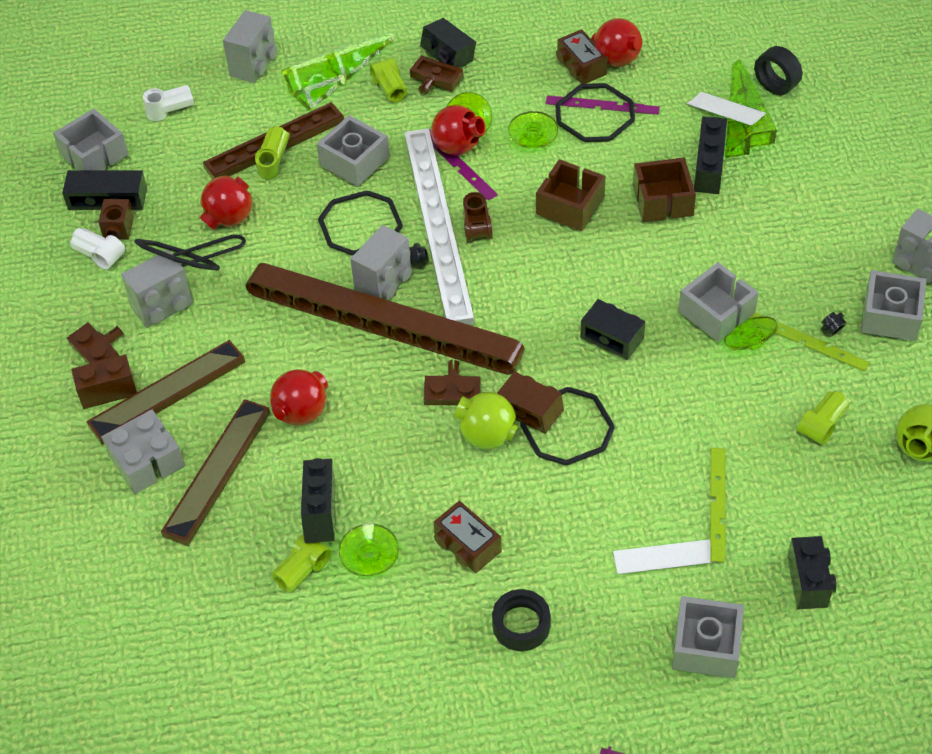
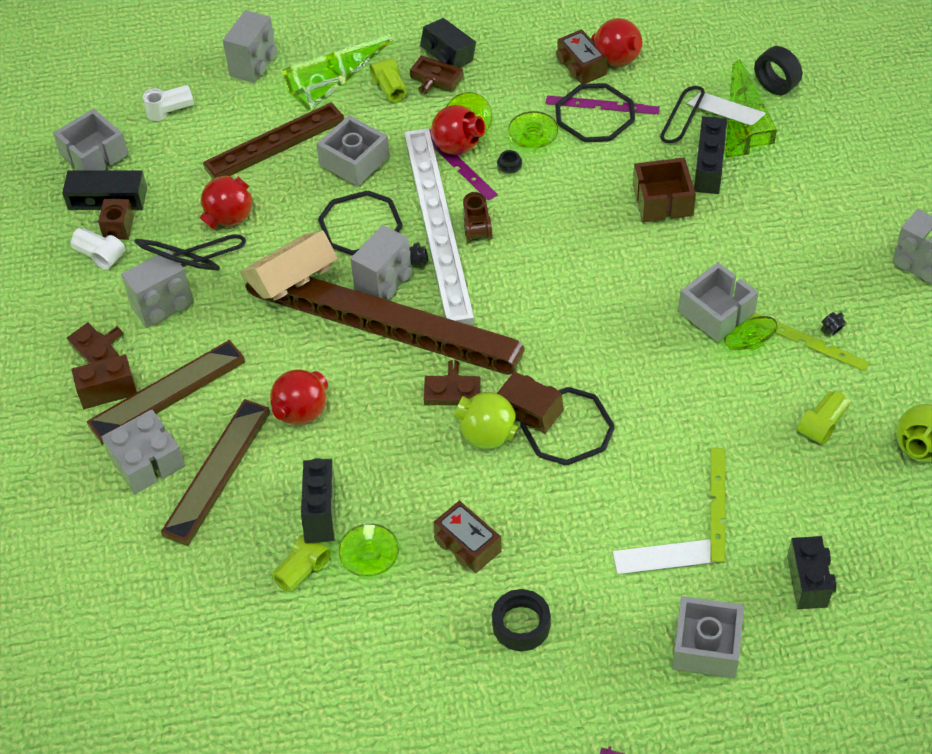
(271, 151): lime piece -> none
(290, 265): none -> tan slope
(509, 162): none -> black plate
(564, 201): reddish brown piece -> none
(612, 329): black brick -> none
(690, 117): none -> black piece
(893, 305): light grey brick -> none

